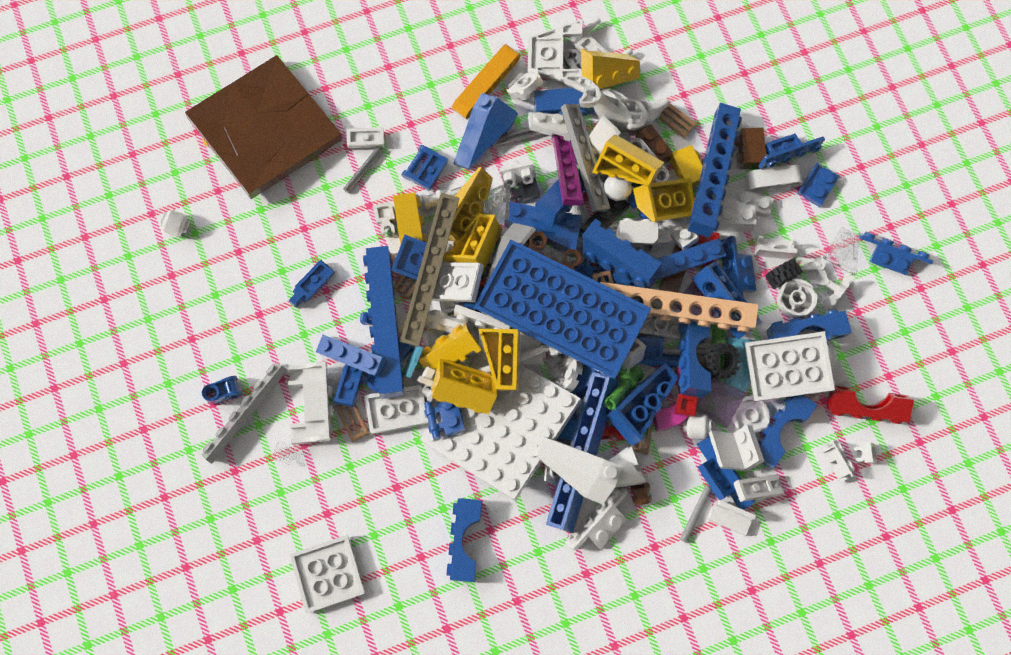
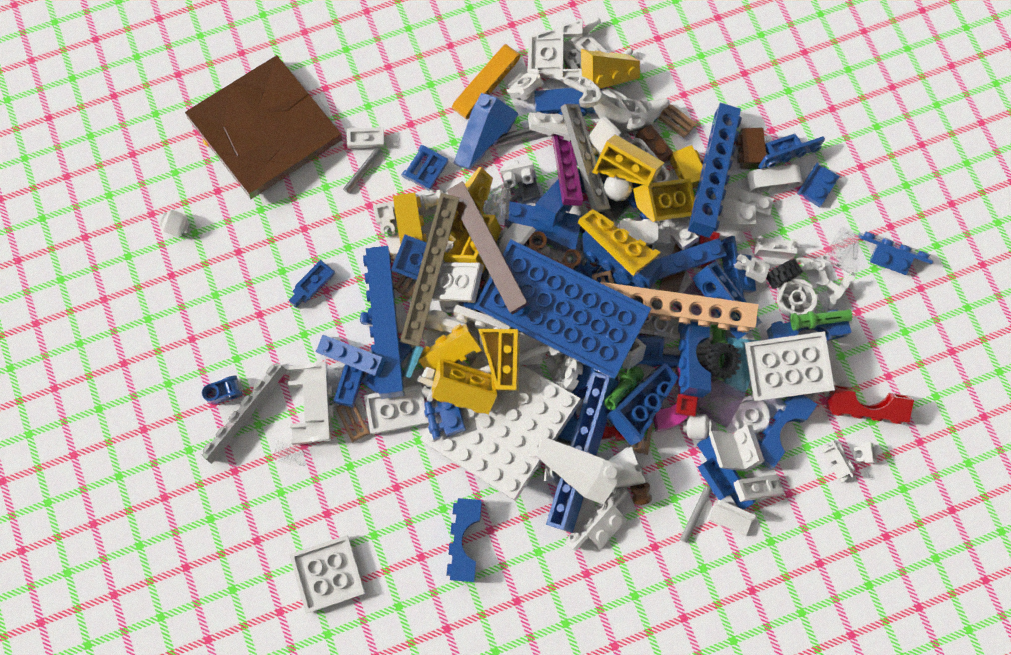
(488, 249): none -> tile
(625, 249): none -> yellow wing
(754, 268): none -> white plate
(812, 320): none -> bright green pin

